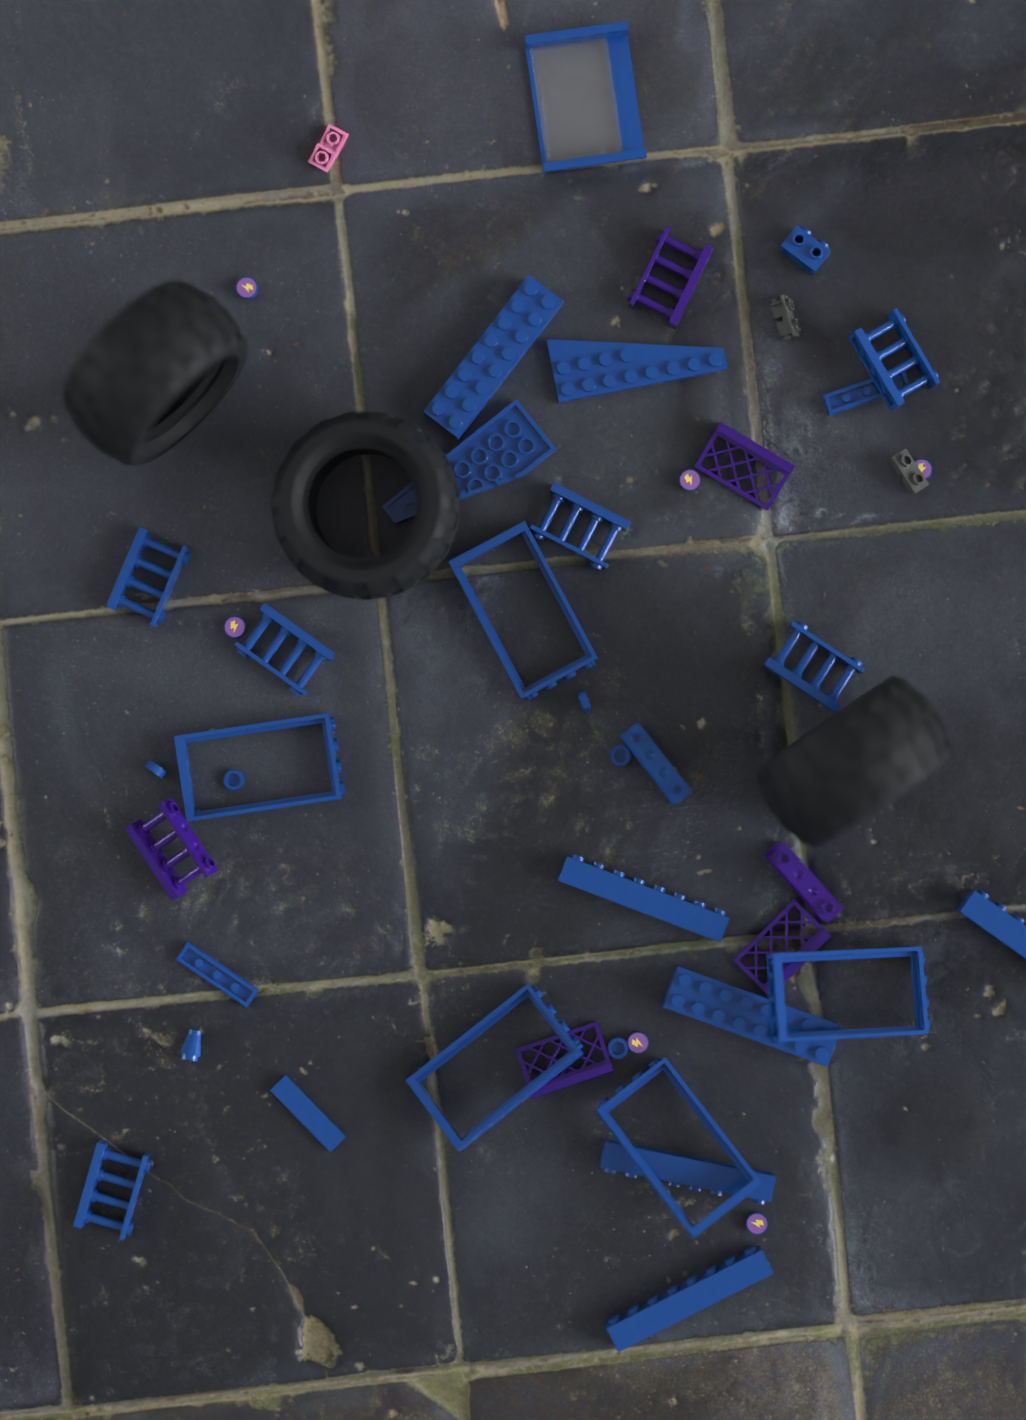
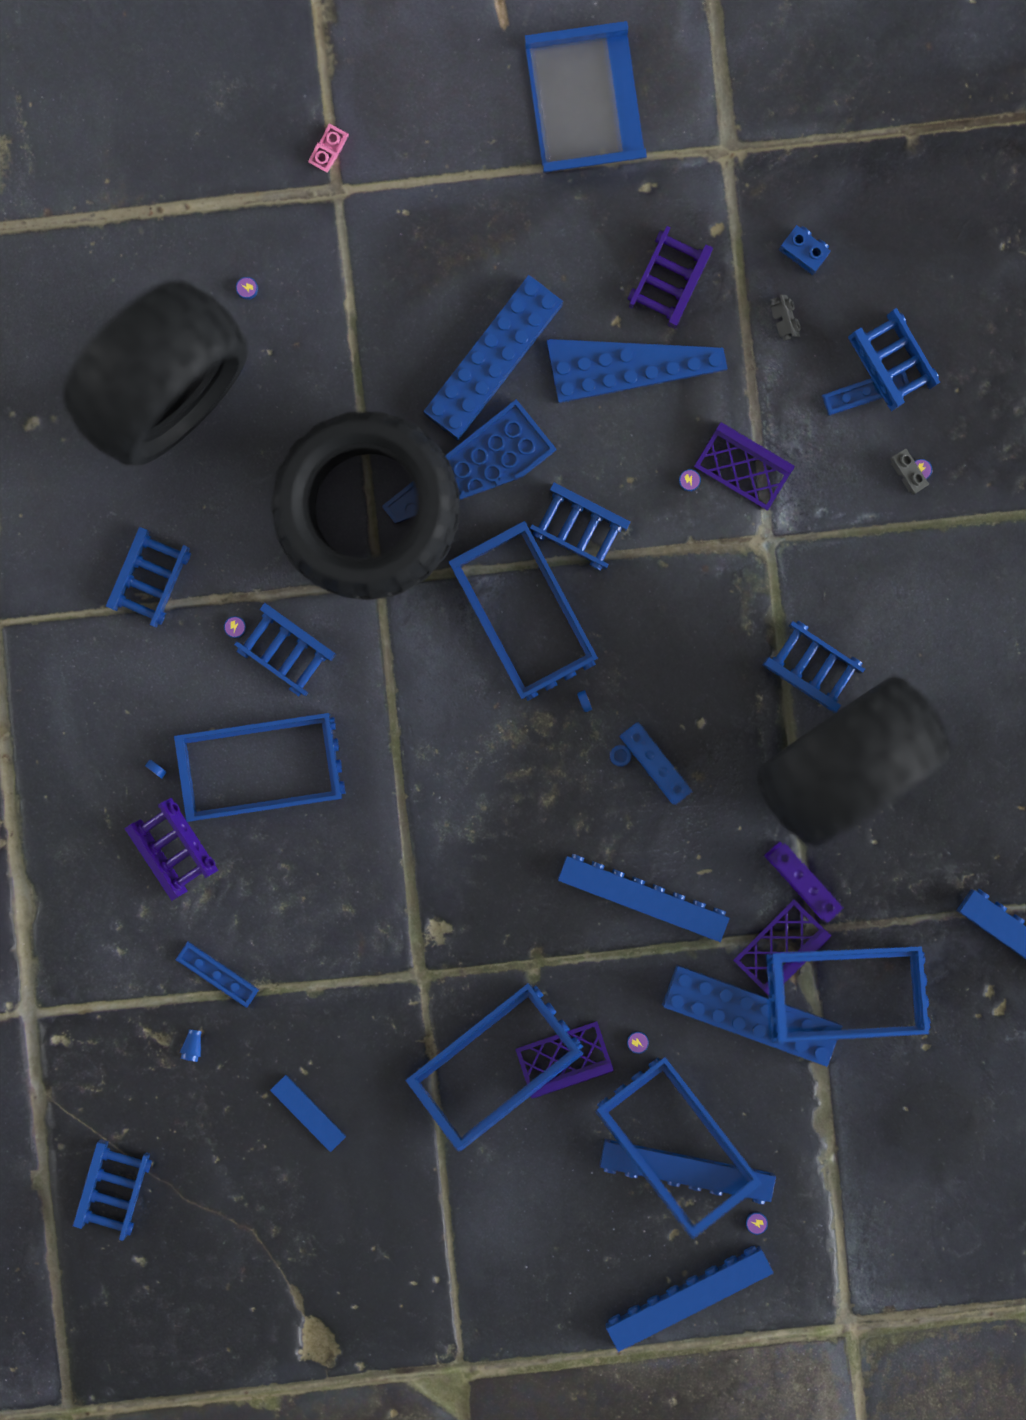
(234, 780): blue tile -> none
(617, 1047): blue tile -> none

